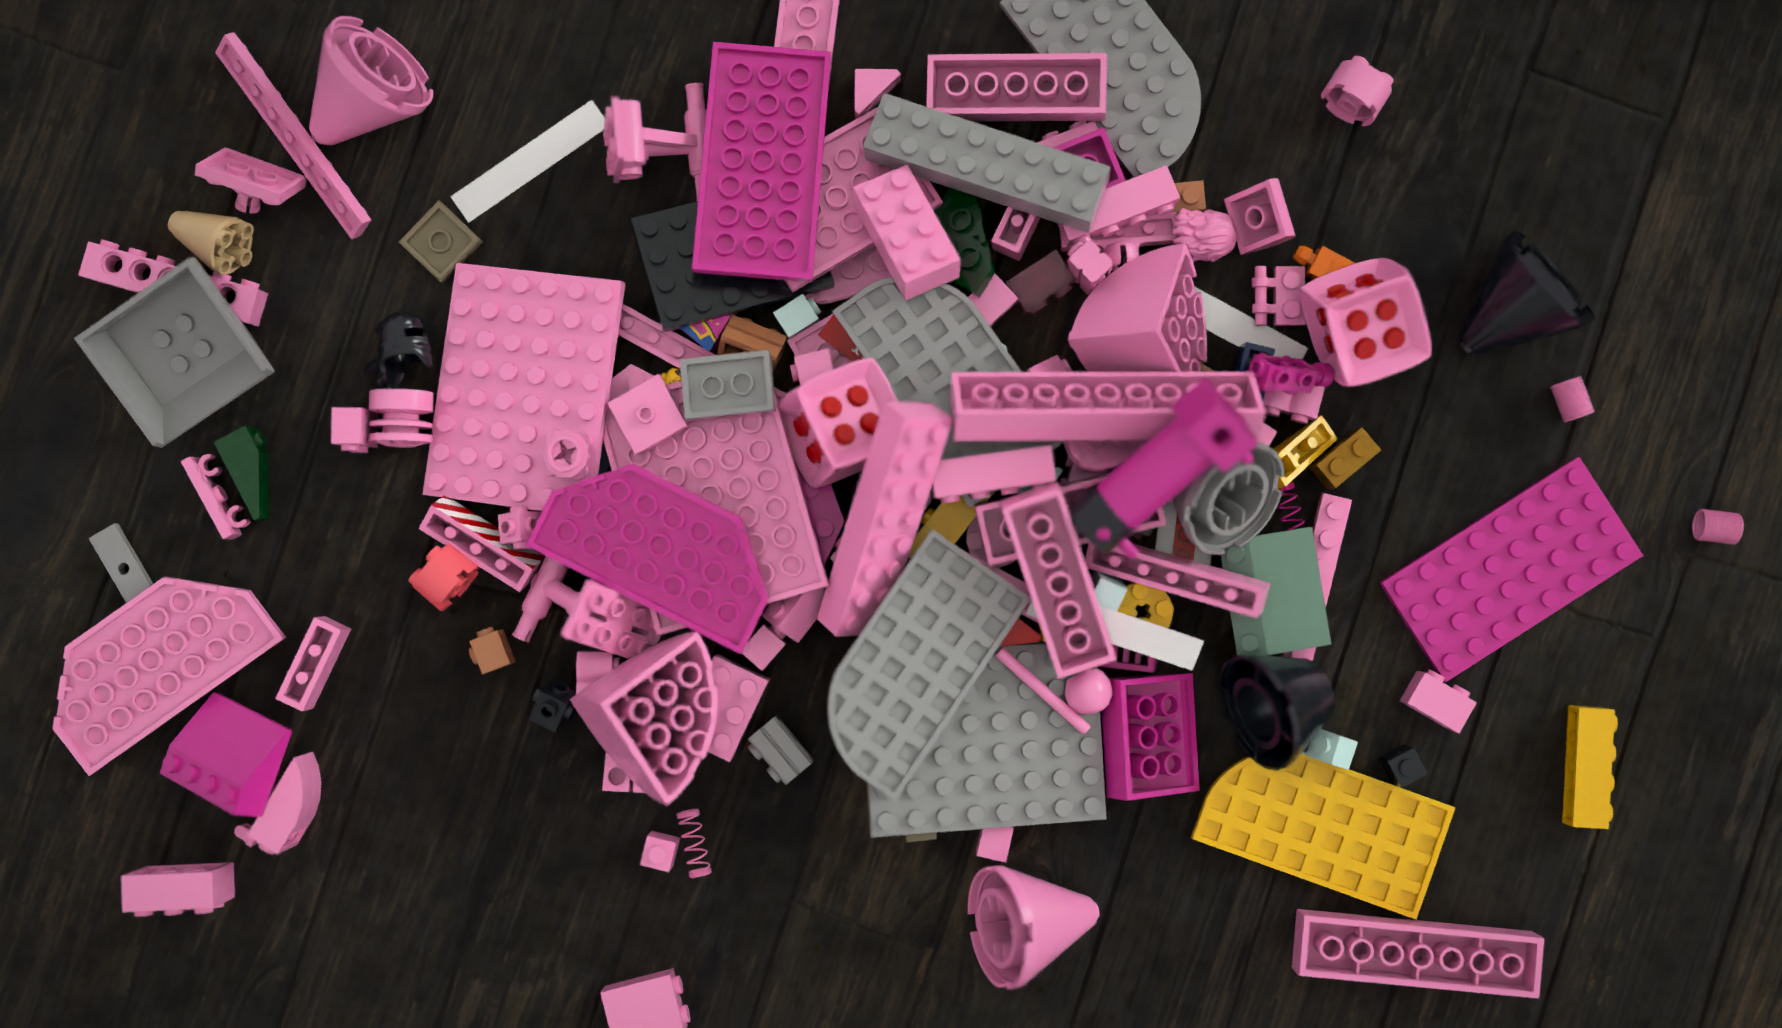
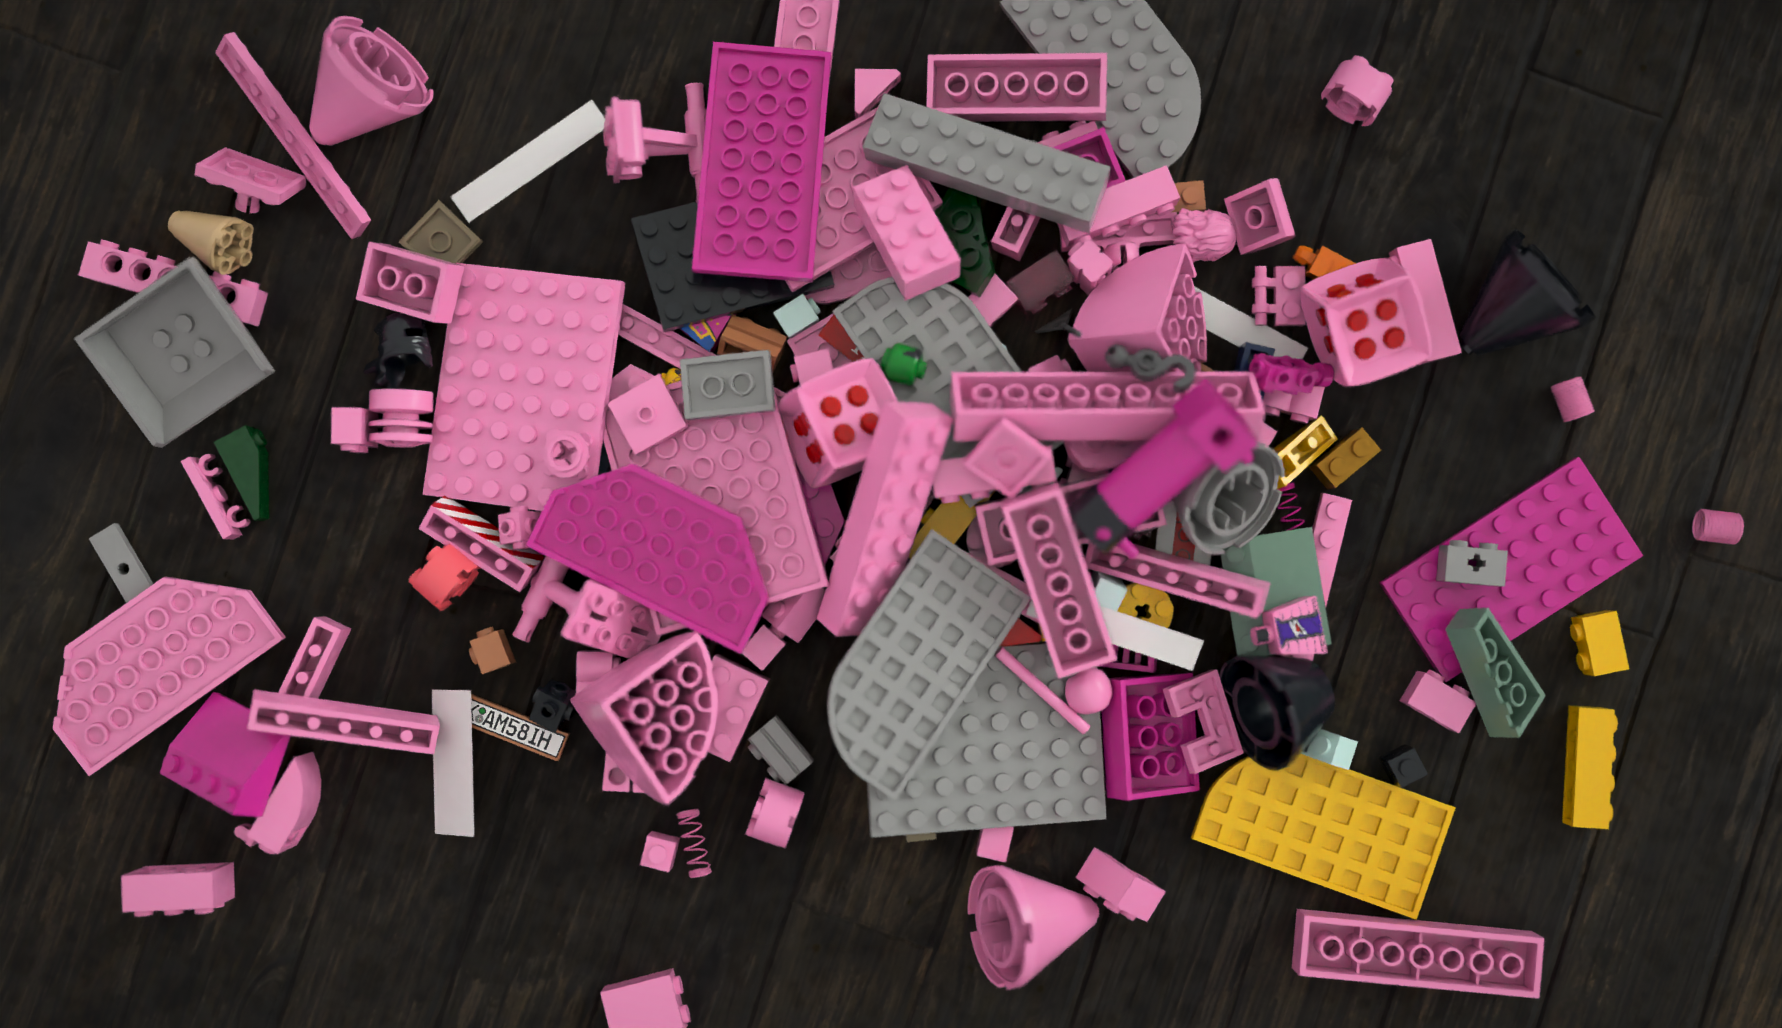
(343, 722): none -> bright pink brick
(409, 282): none -> bright pink brick
(453, 763): none -> white sticker
(516, 728): none -> tile
(775, 813): none -> bright pink brick
(903, 364): none -> green head
(1007, 458): none -> bright pink plate
(1060, 323): none -> dark grey piece
(1119, 886): none -> bright pink brick
(1148, 365): none -> dark grey piece
(1220, 736): none -> bright pink plate
(1292, 628): none -> torso
(1423, 268): none -> bright pink brick
(1454, 566): none -> light grey brick
(1494, 672): none -> sand green wedge
(1599, 643): none -> yellow brick

